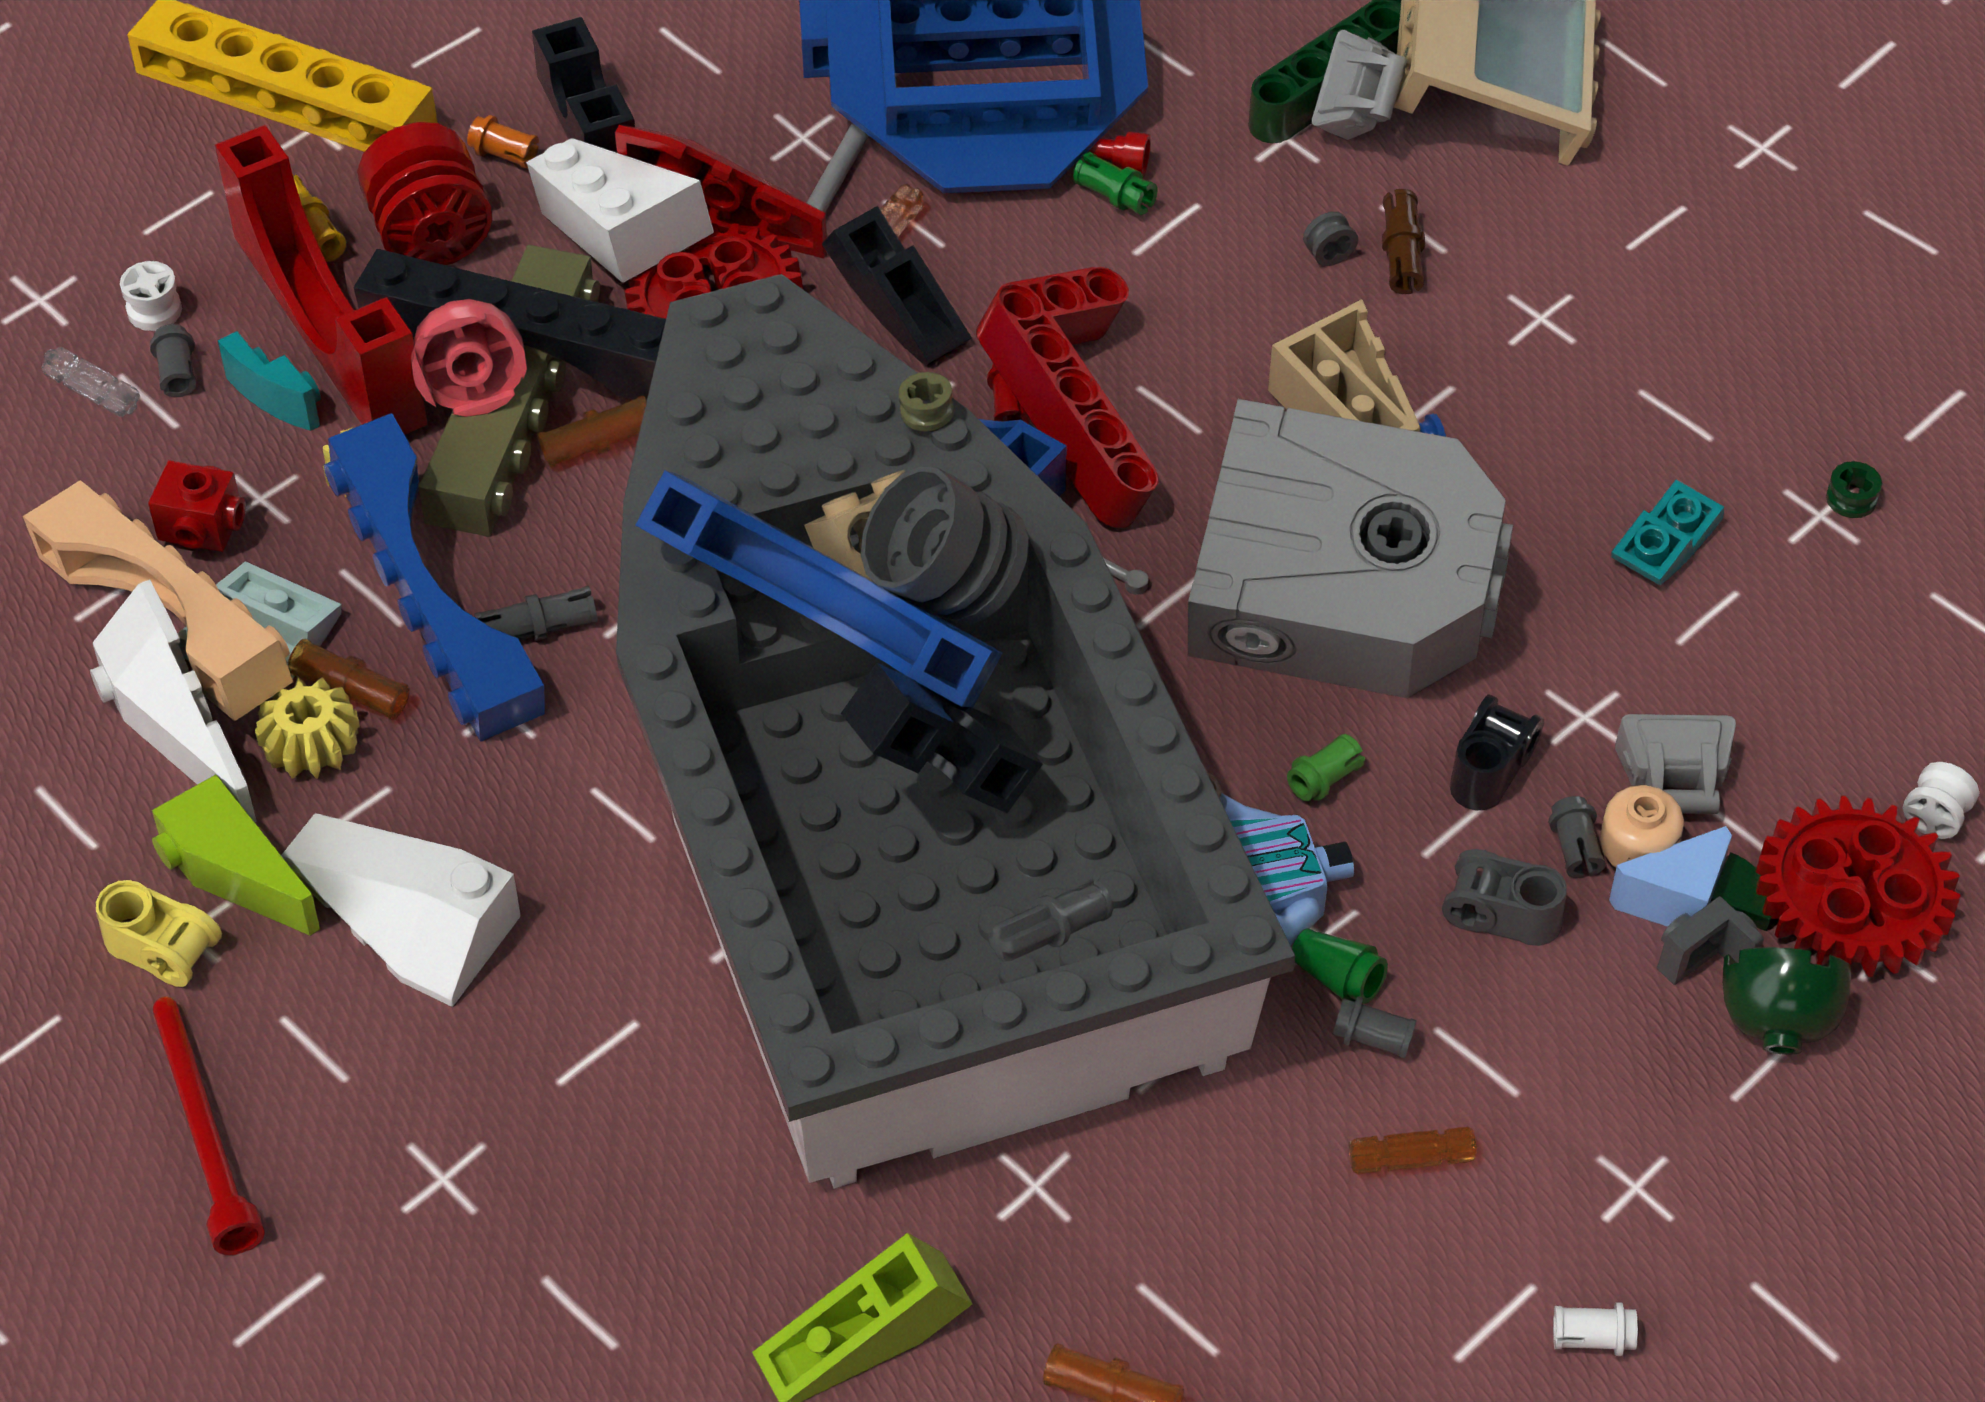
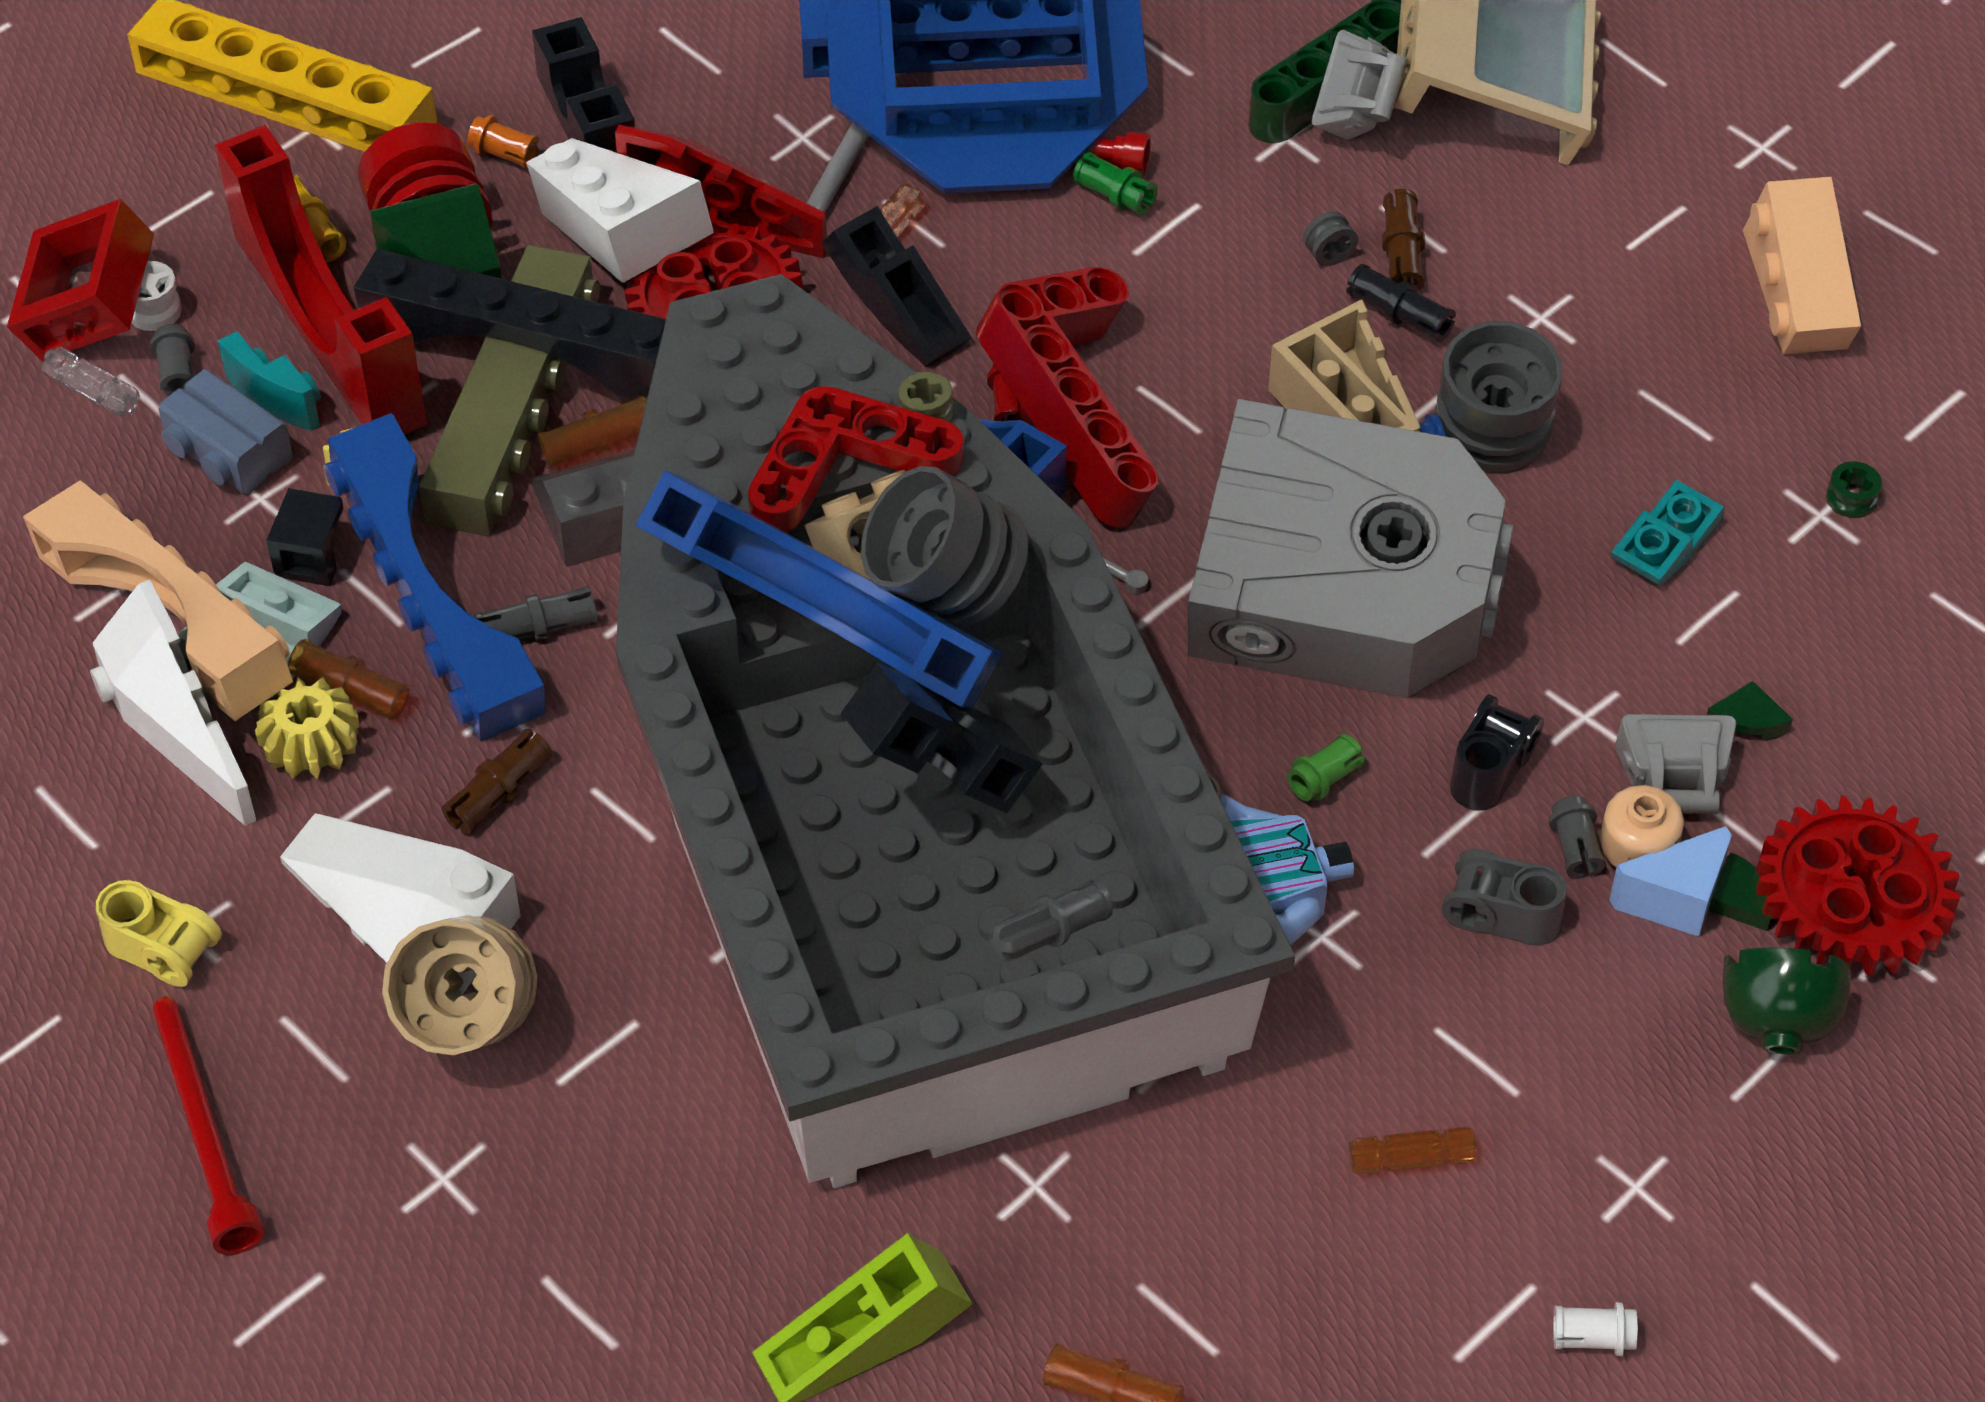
(47, 312): none -> red window
(196, 506): red brick -> none
(224, 432): none -> sand blue brick
(230, 856): lime slope -> none
(302, 537): none -> black panel
(424, 984): none -> tan wheel
(440, 229): none -> dark green slope
(468, 357): coral cylinder -> none
(496, 781): none -> reddish brown pin
(586, 506): none -> flat silver slope
(830, 437): none -> red beam
(1341, 964): green cone -> none
(1373, 1027): dark grey pin -> none
(1401, 302): none -> black pin
(1499, 393): none -> dark grey wheel
(1698, 938): dark grey bracket -> none
(1754, 712): none -> dark green tile
(1803, 265): none -> light nougat wedge
(1941, 799): white wheel -> none

